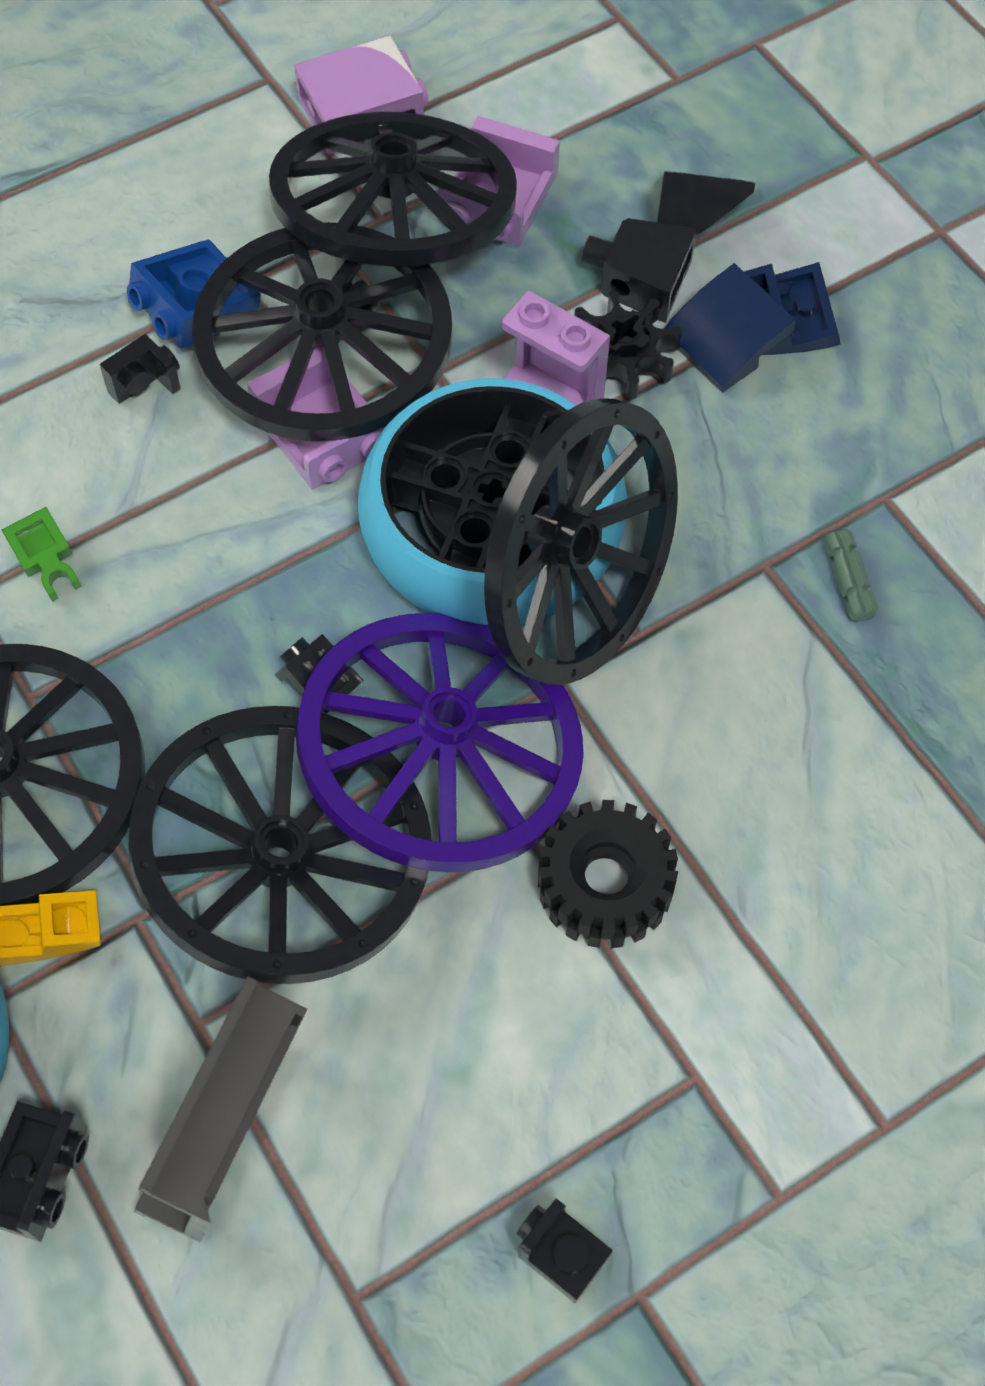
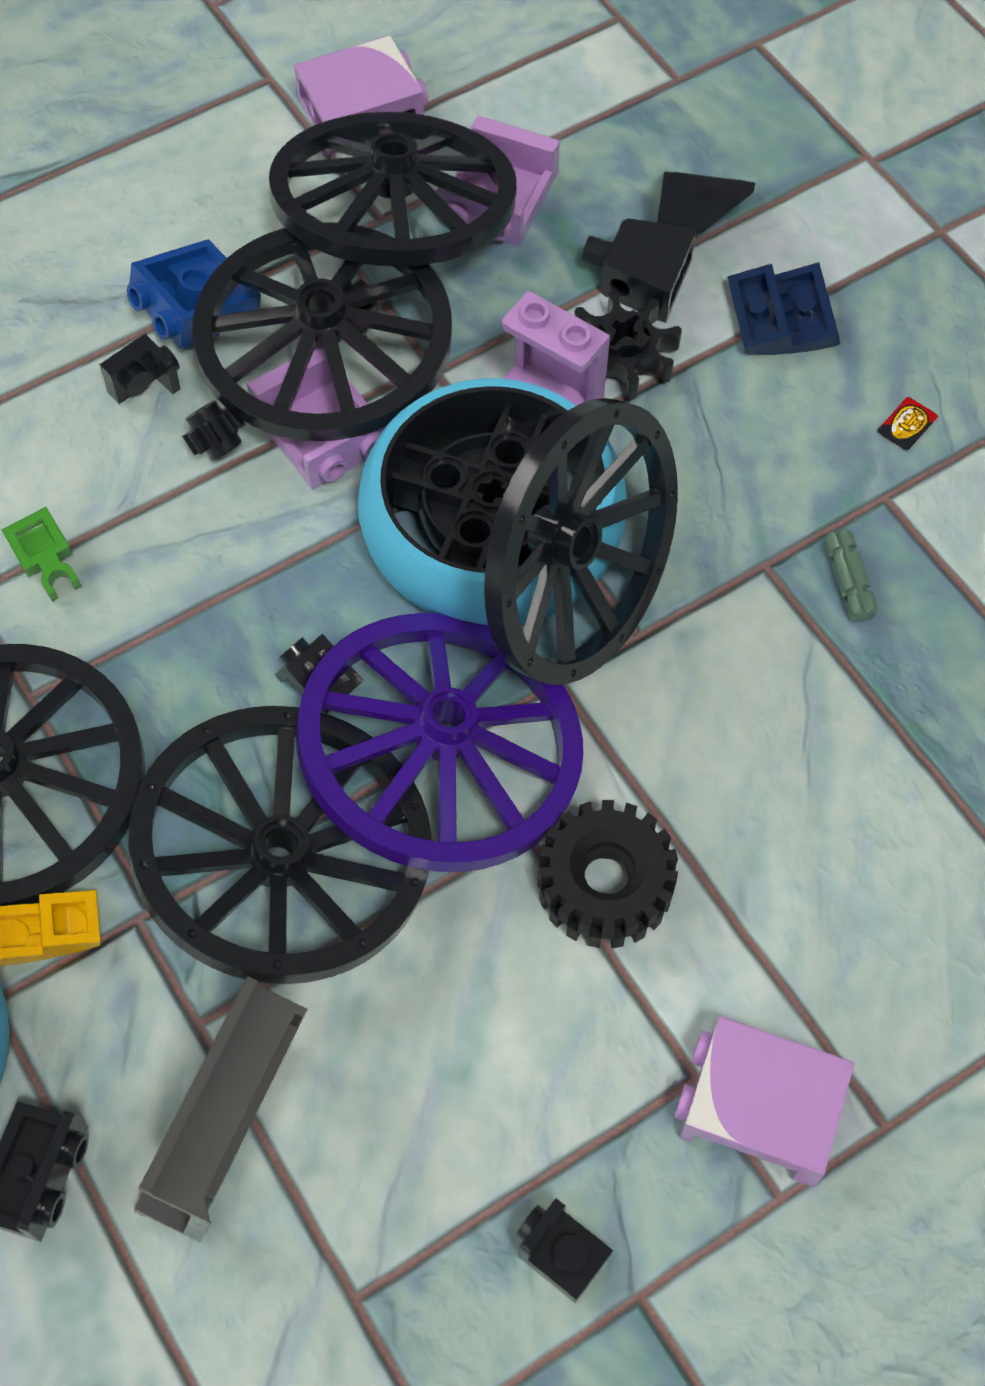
(213, 430): none -> black gear
(730, 327): dark blue slope -> none
(766, 1097): none -> lavender panel
(907, 423): none -> sticker

